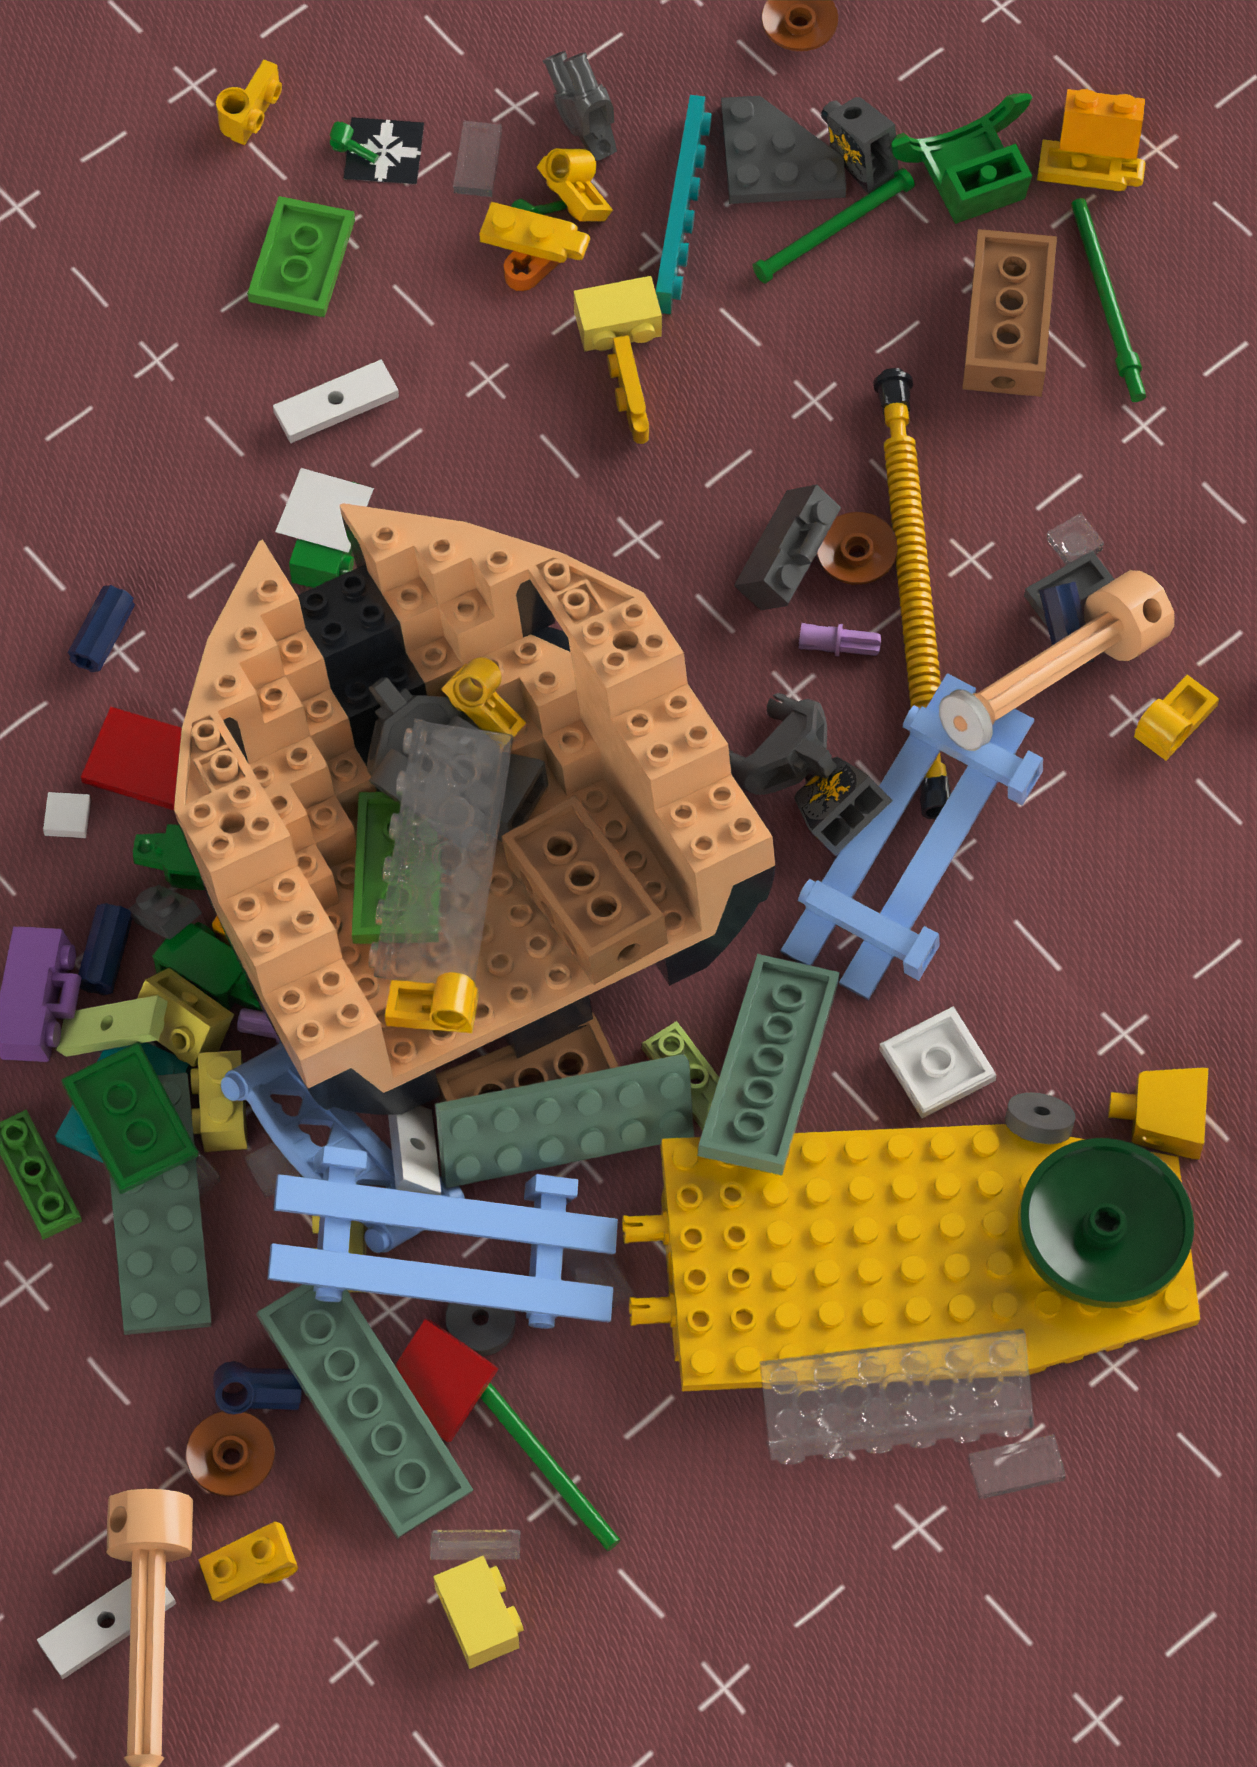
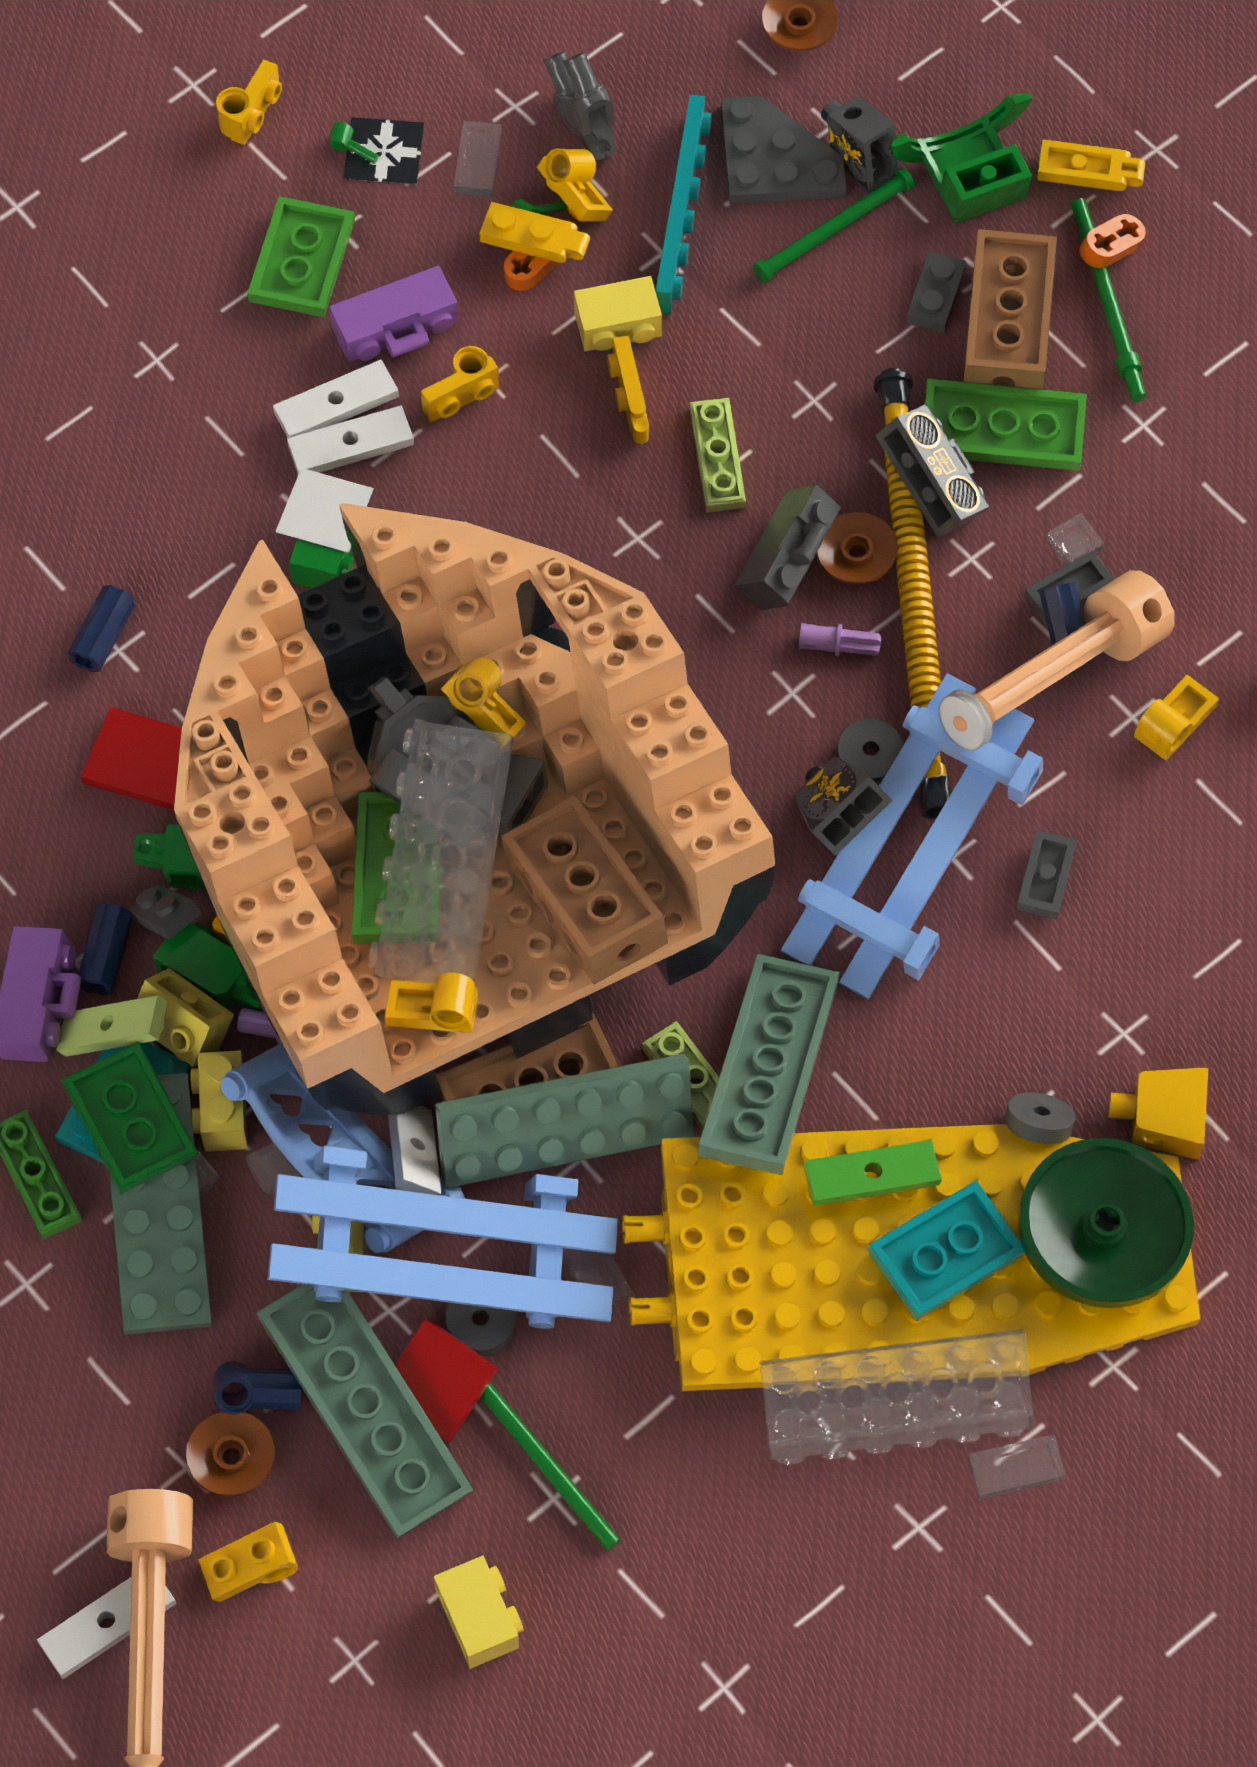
(67, 815): white tile -> none
(370, 437): none -> white tile
(395, 316): none -> medium lavender piece
(461, 388): none -> yellow plate
(475, 1543): clear tile -> none
(718, 471): none -> yellowish green tile
(790, 752): dark grey connector -> none
(870, 735): none -> dark grey piece
(897, 1169): none -> bright green tile
(933, 470): none -> dark grey piece
(936, 292): none -> dark grey plate
(937, 1062): white plate -> none
(946, 1250): none -> teal plate
(1011, 423): none -> bright green plate
(1046, 874): none -> dark grey plate
(1102, 124): light orange slope -> none
(1117, 246): none -> orange beam

